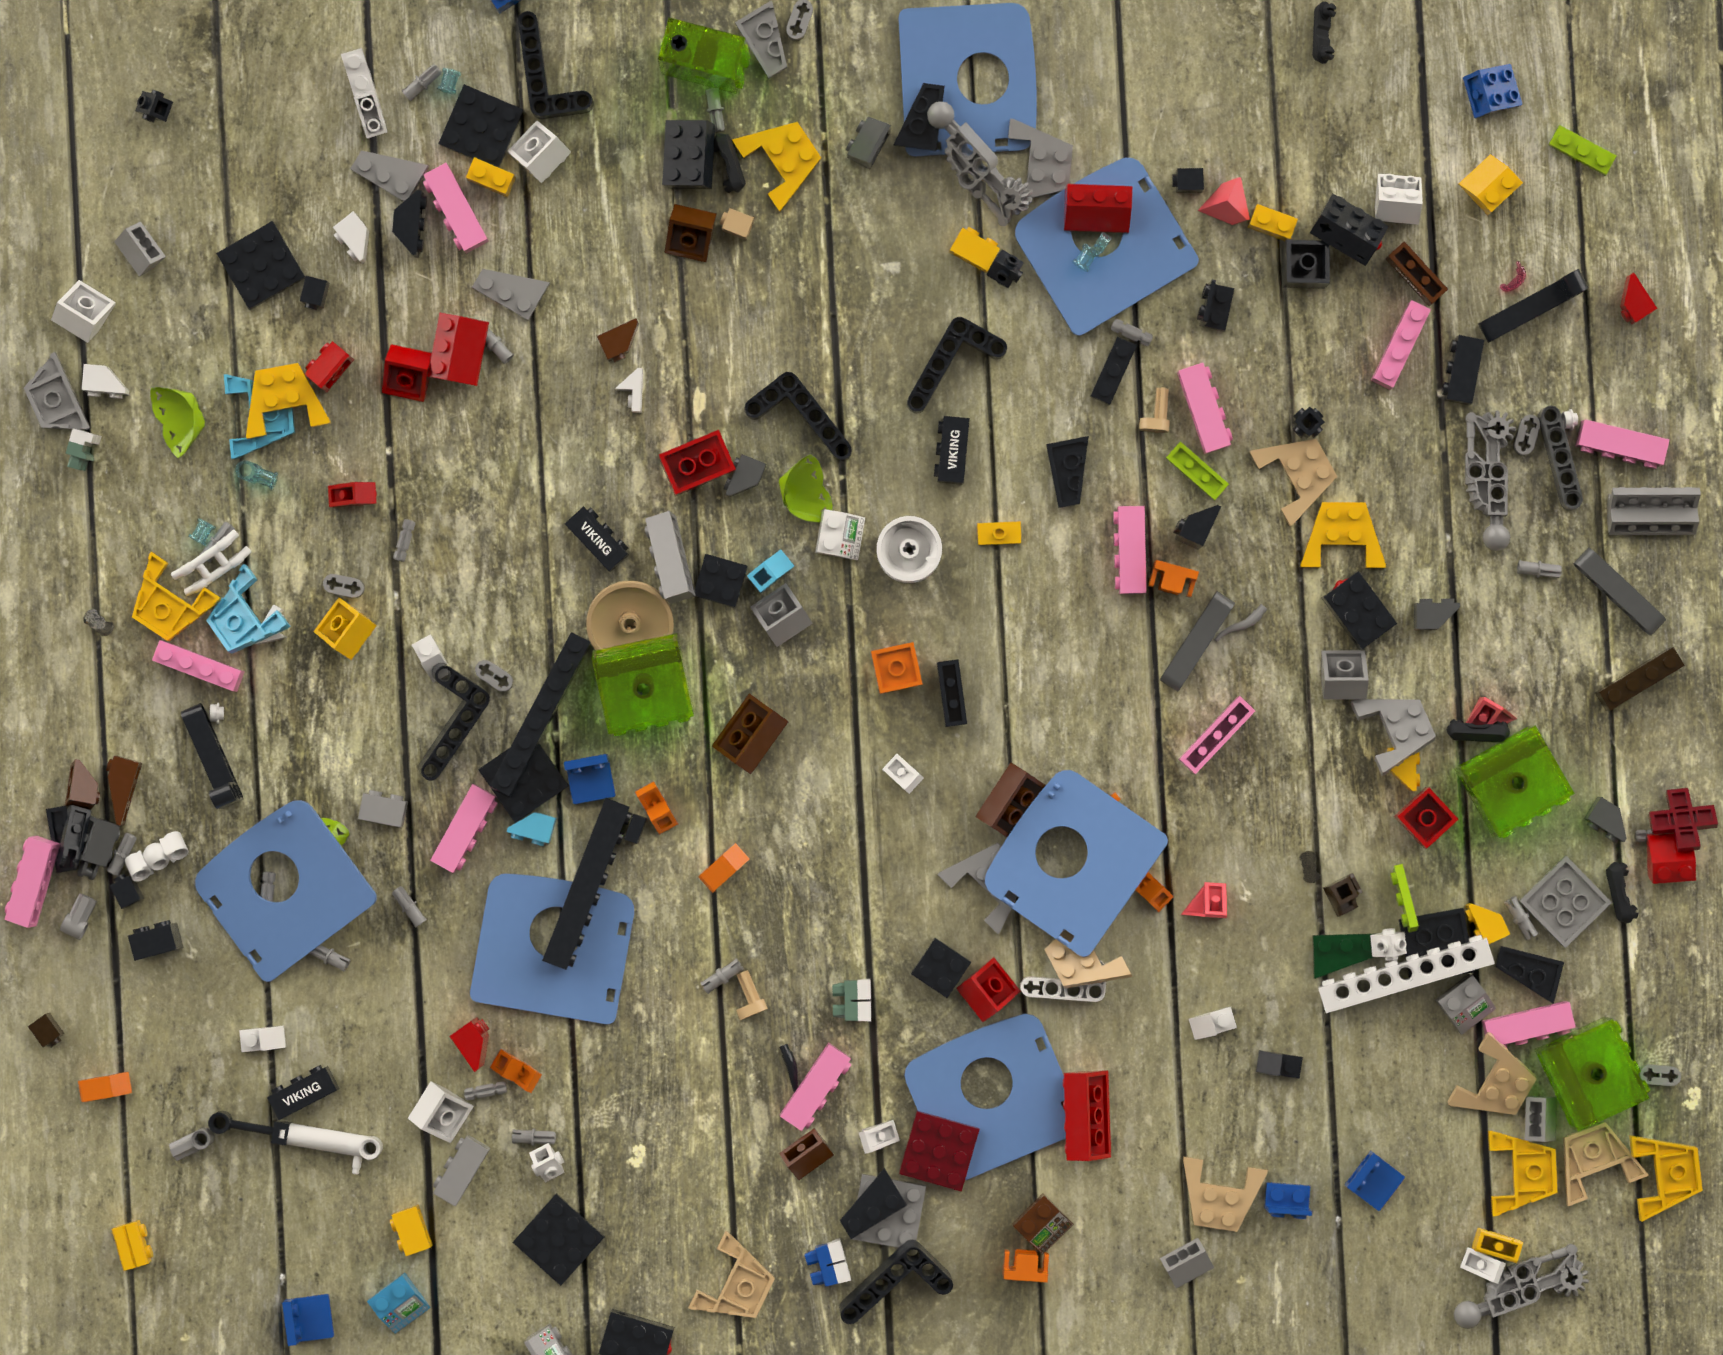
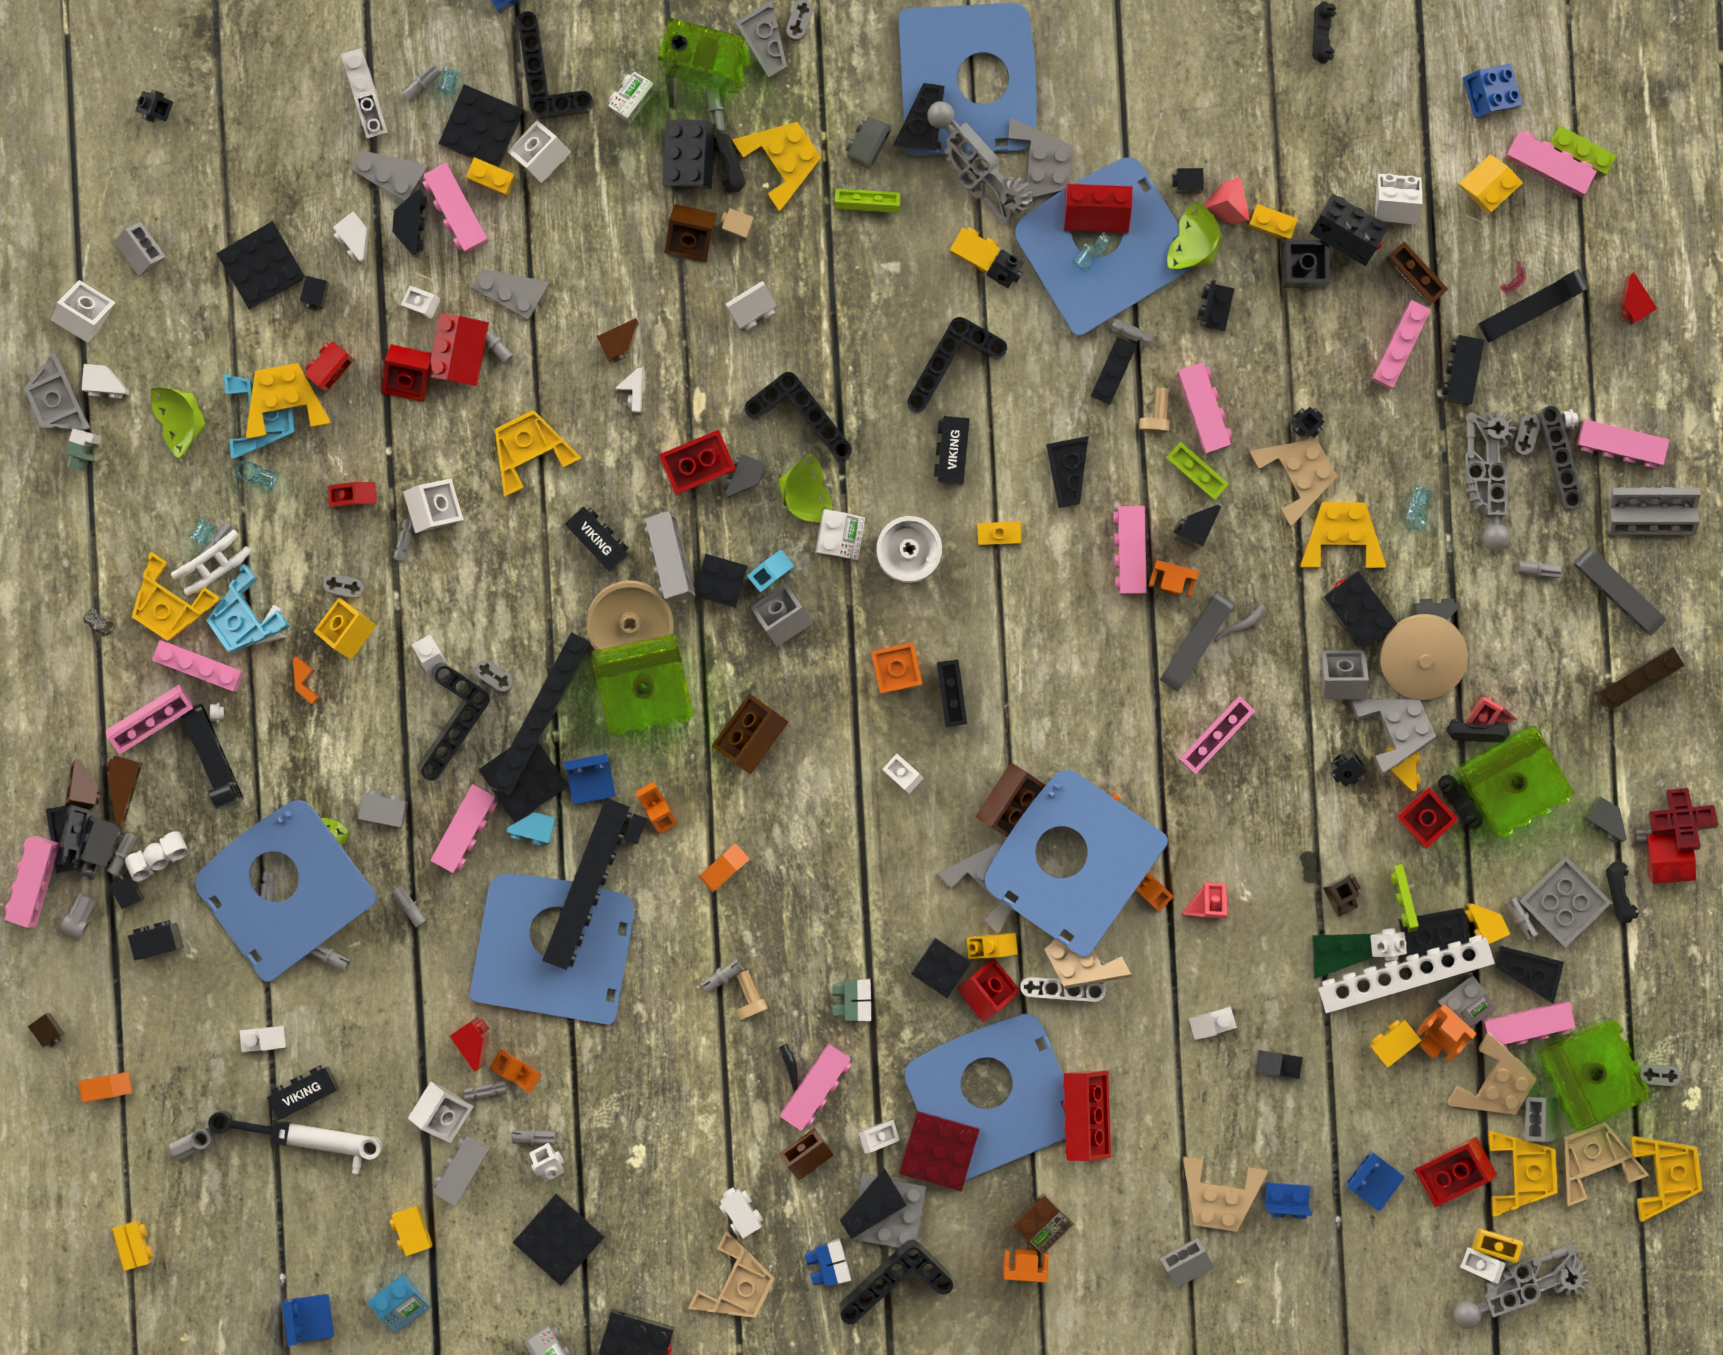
(149, 719): none -> bright pink brick
(302, 672): none -> orange slope
(421, 301): none -> white slope
(433, 505): none -> white slope
(525, 440): none -> yellow wing
(631, 97): none -> white slope
(737, 1207): none -> white brick
(752, 306): none -> white slope
(867, 200): none -> lime plate
(992, 946): none -> yellow slope
(1198, 242): none -> lime piece
(1347, 768): none -> black brick
(1395, 1042): none -> yellow brick
(1417, 507): none -> clear light blue connector
(1423, 657): none -> tan dish
(1444, 1032): none -> orange panel
(1456, 1172): none -> red slope
(1460, 801): none -> black piece
(1550, 163): none -> bright pink brick

